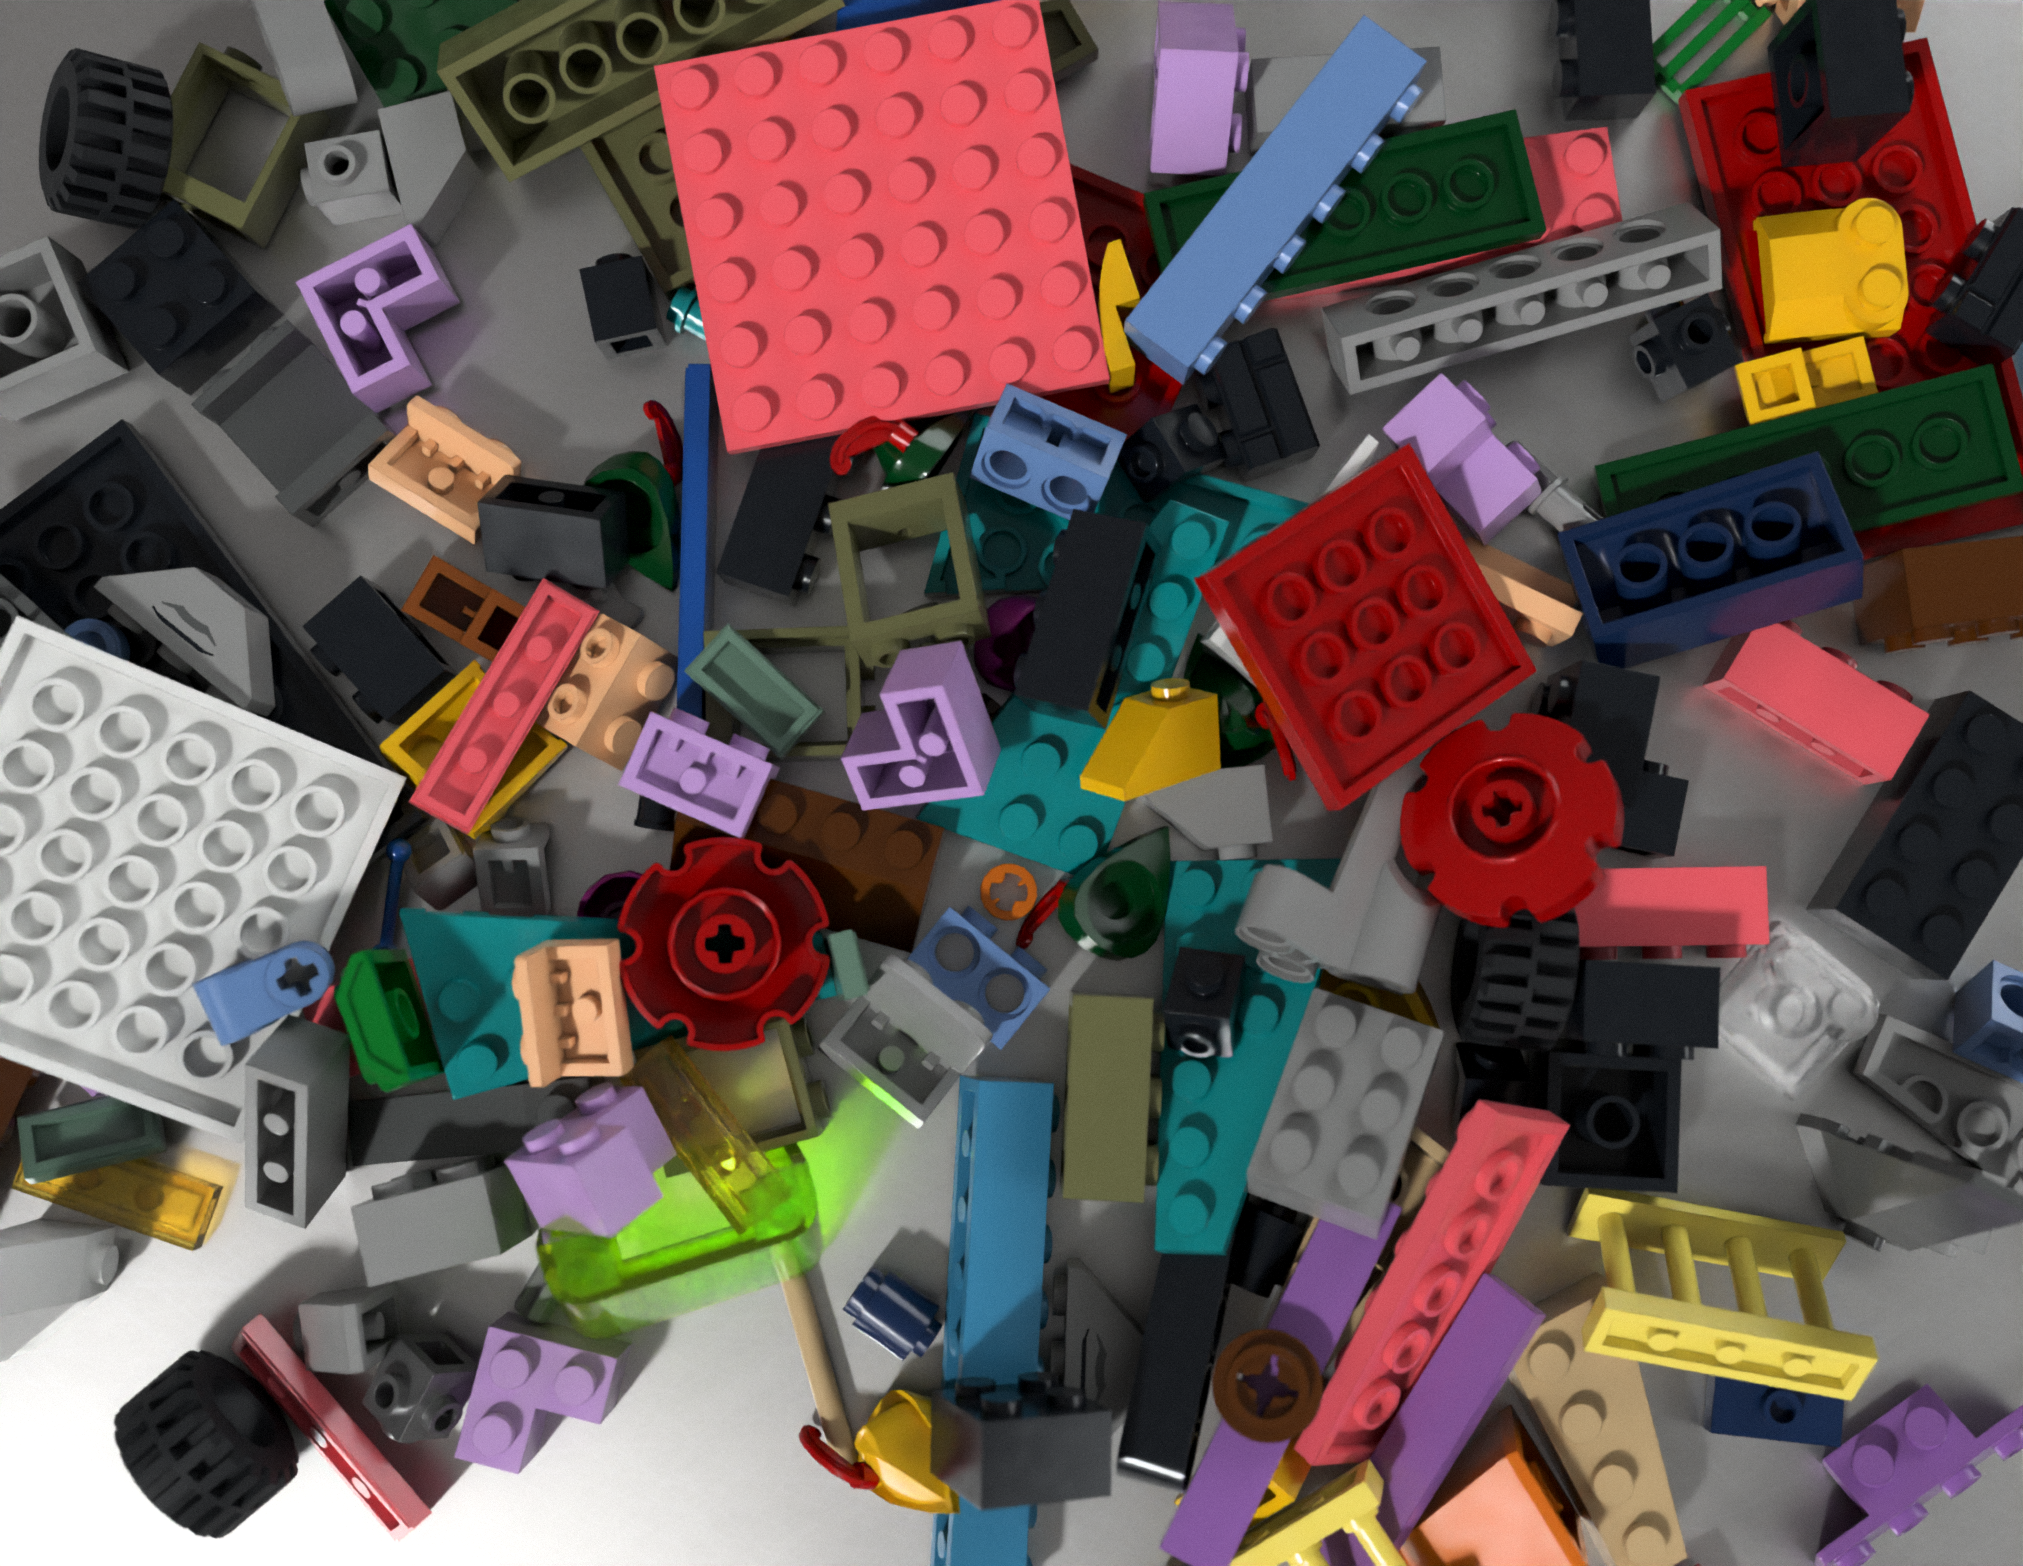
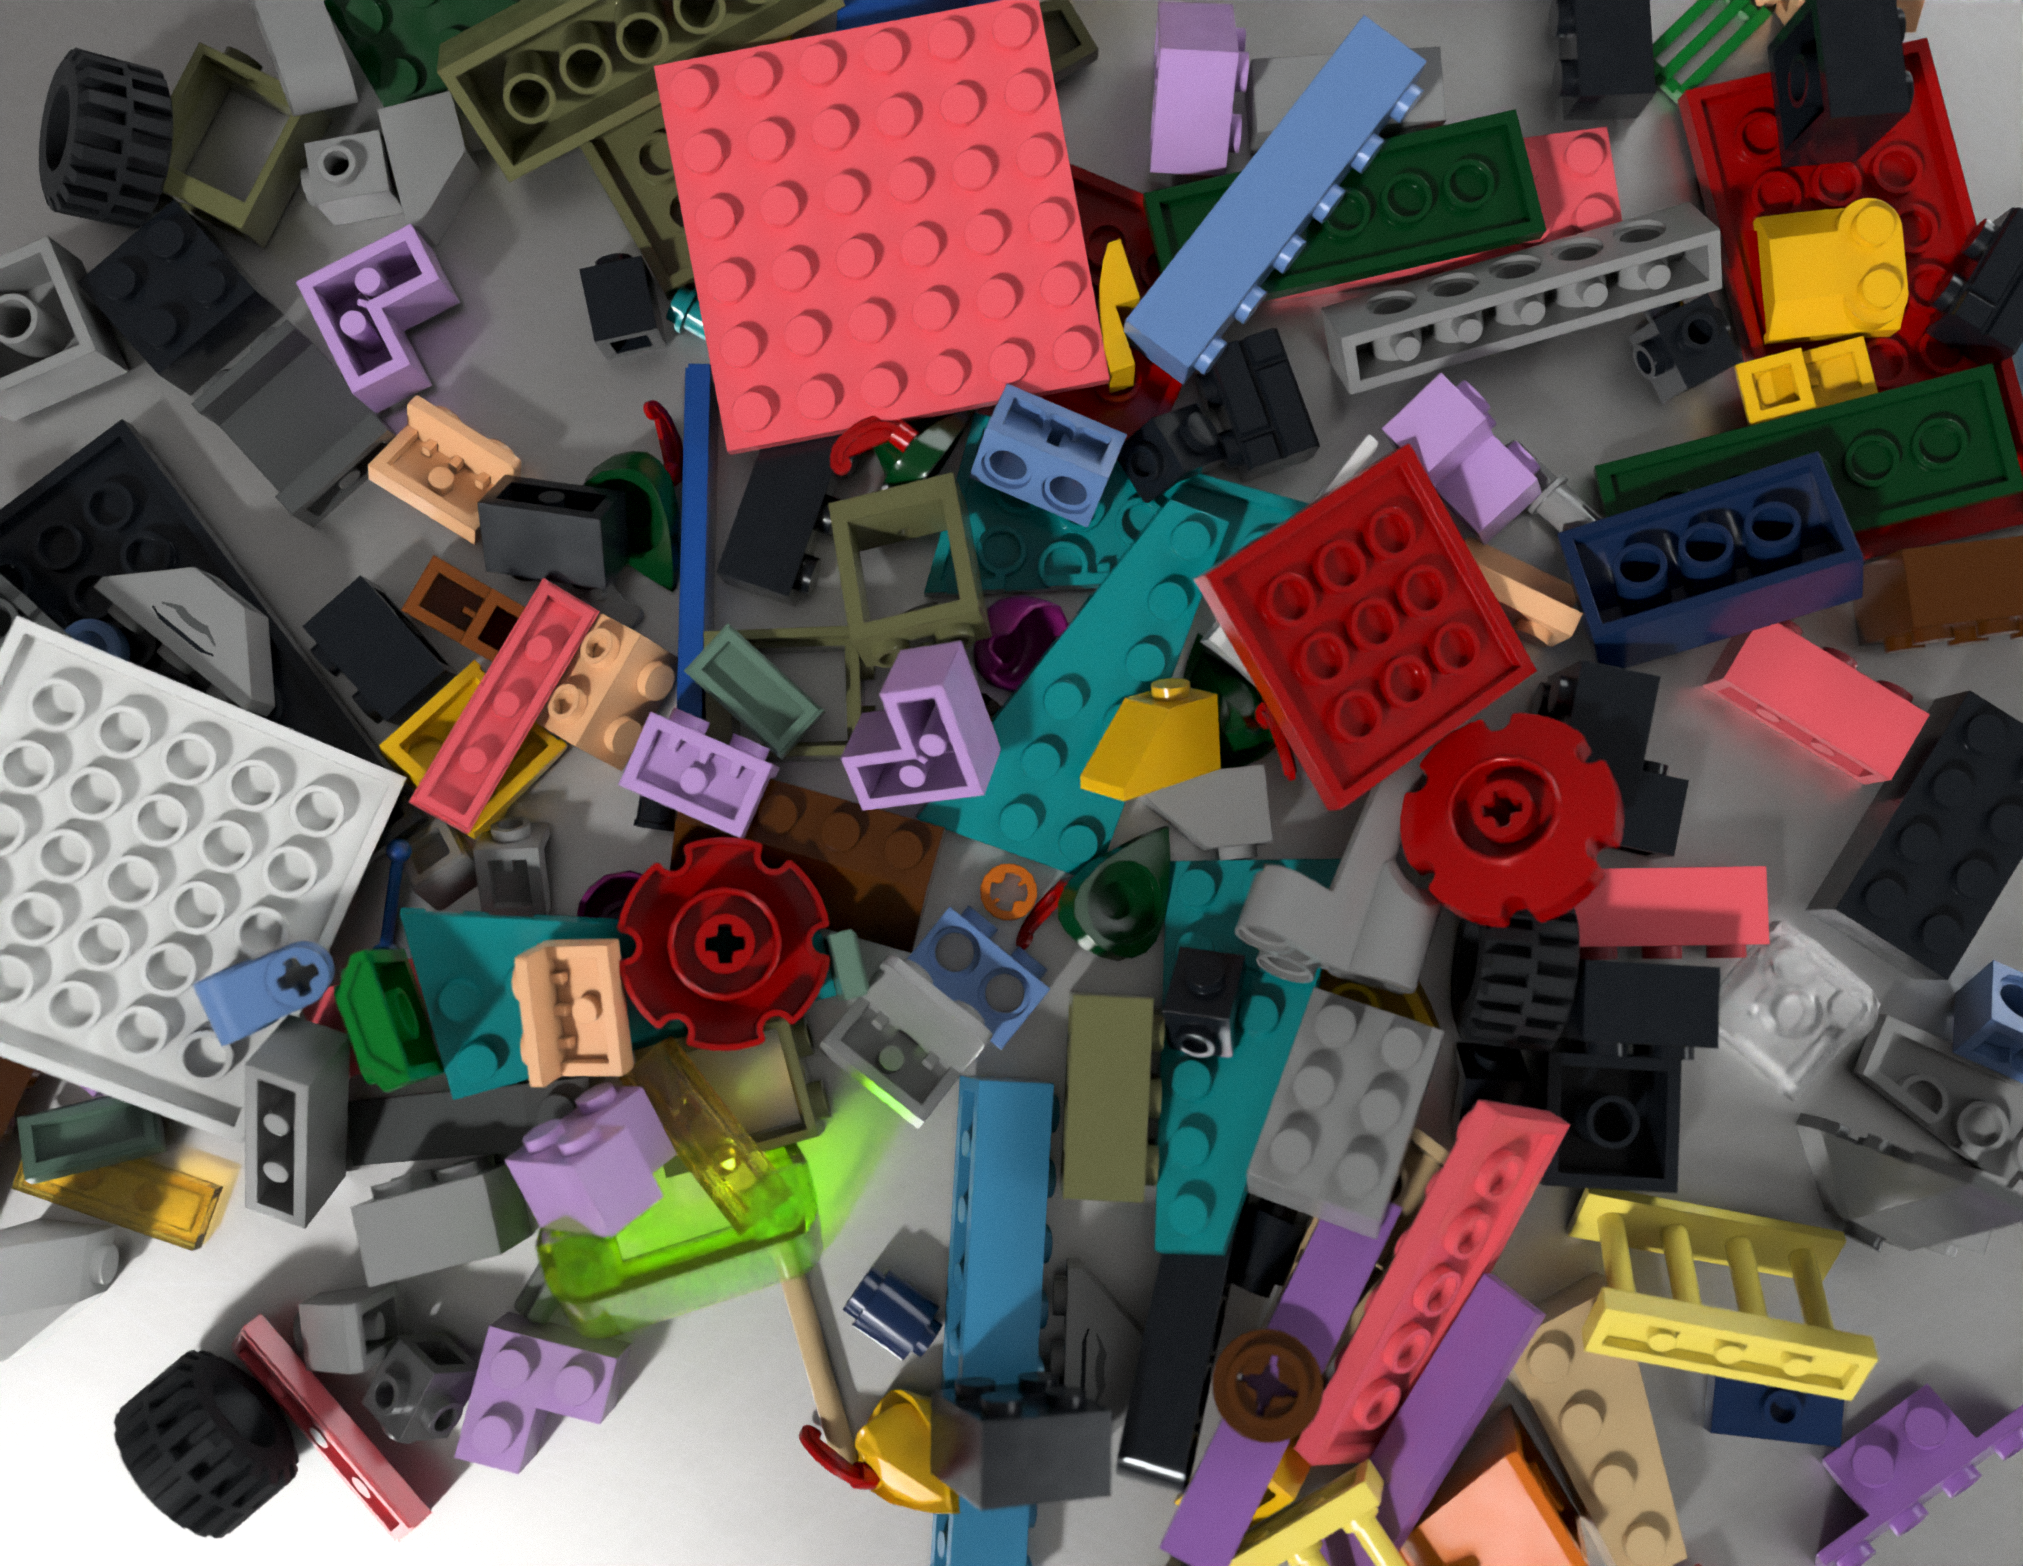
(1087, 618): black brick -> none

